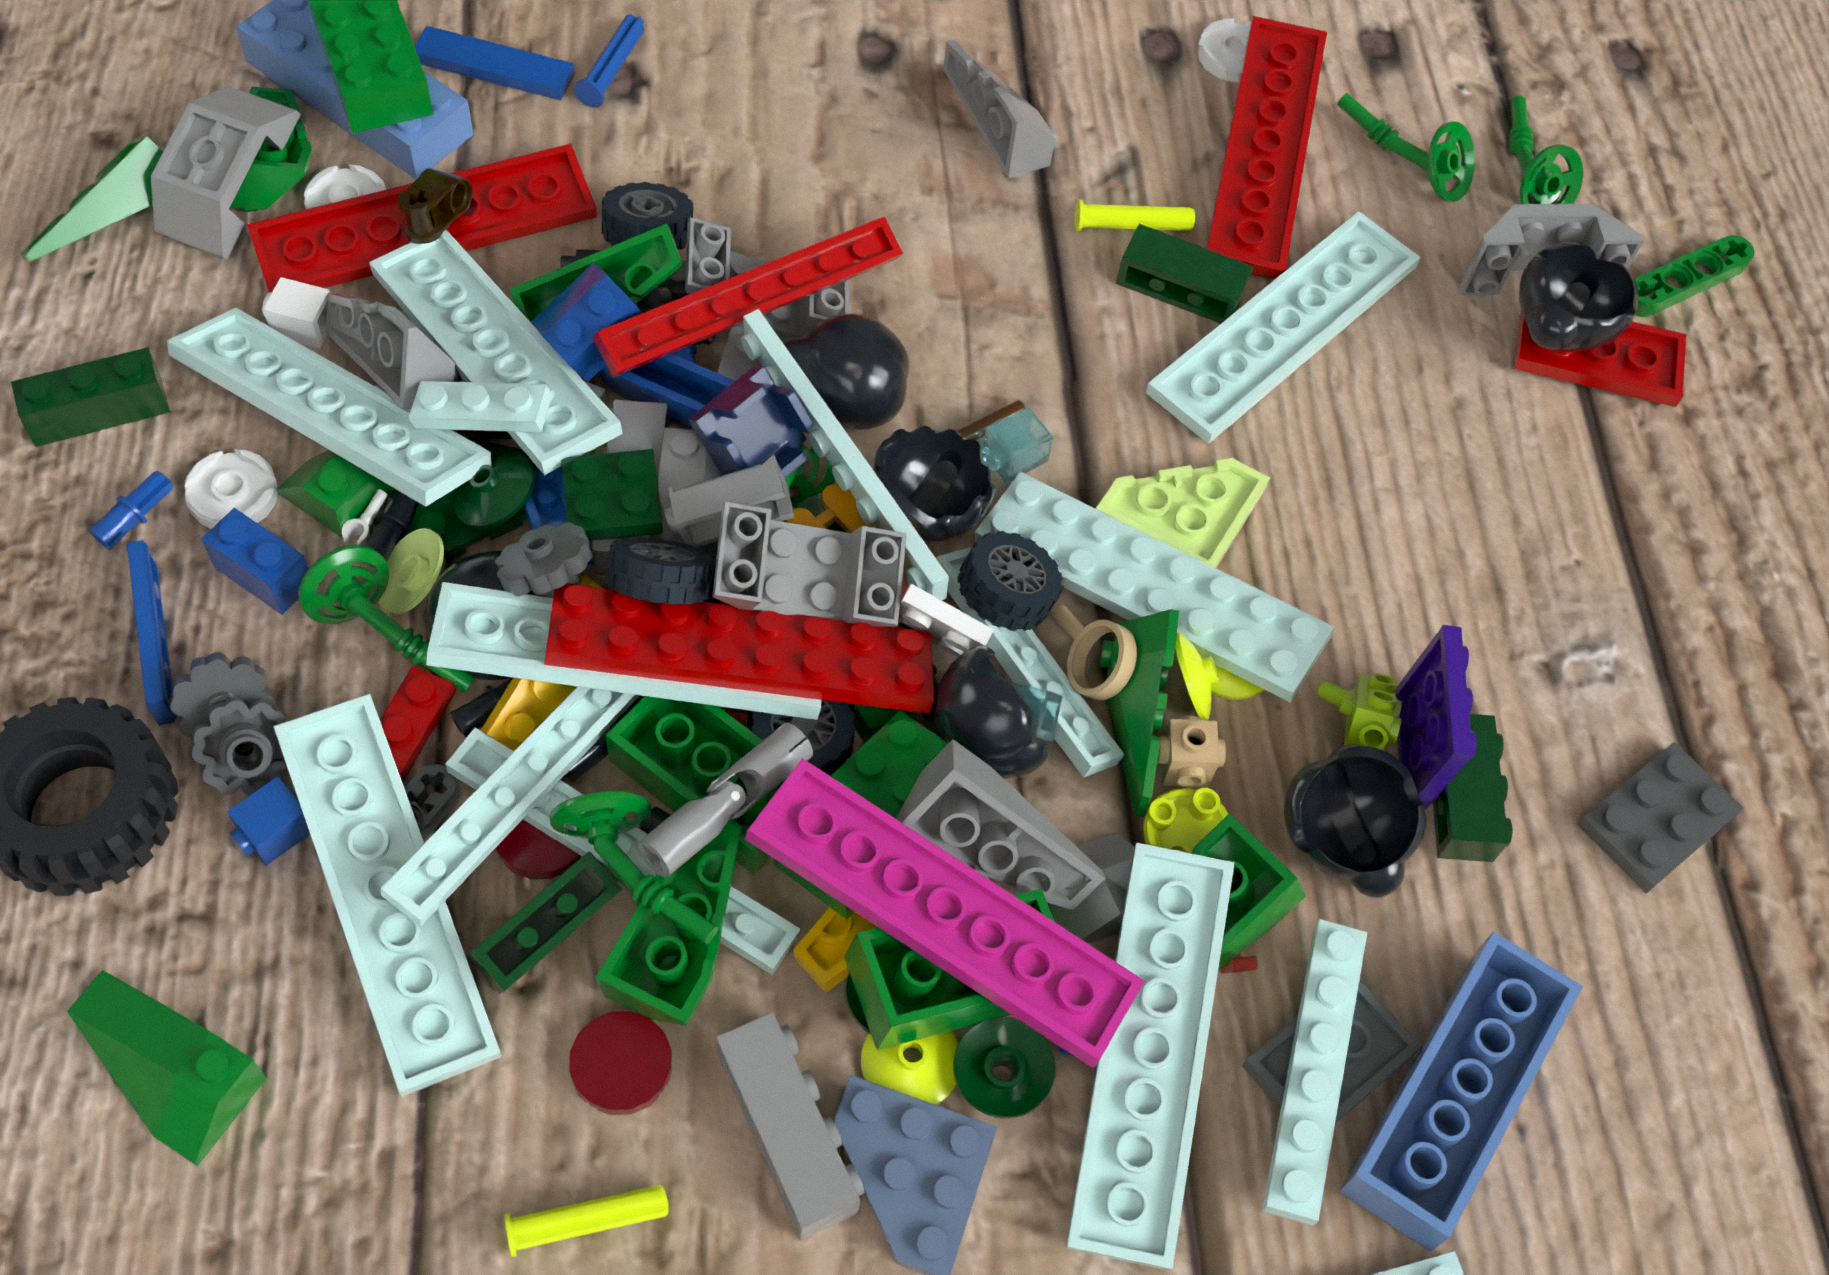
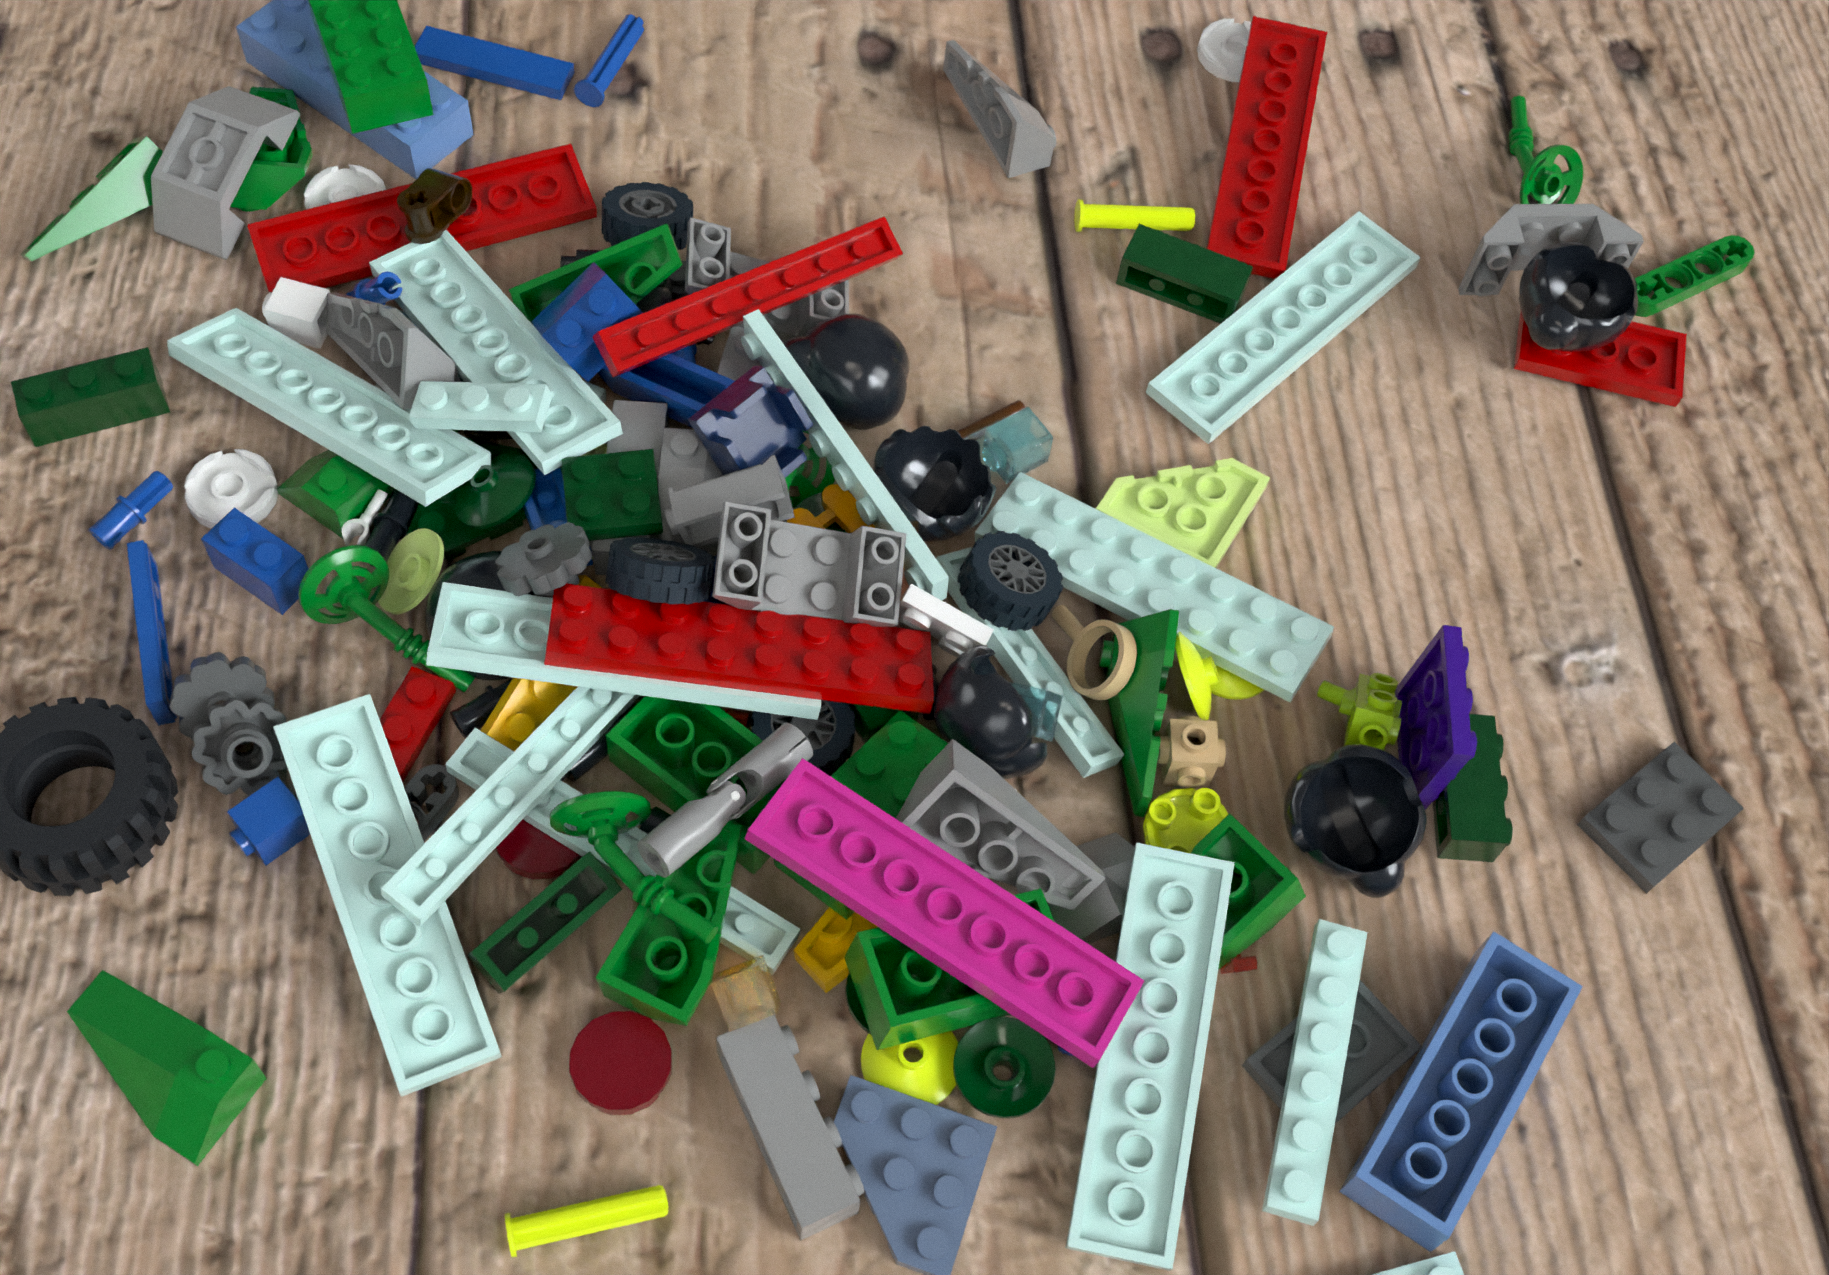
(378, 289): none -> blue axle
(746, 993): none -> clear yellow brick
(1440, 162): green dish -> none

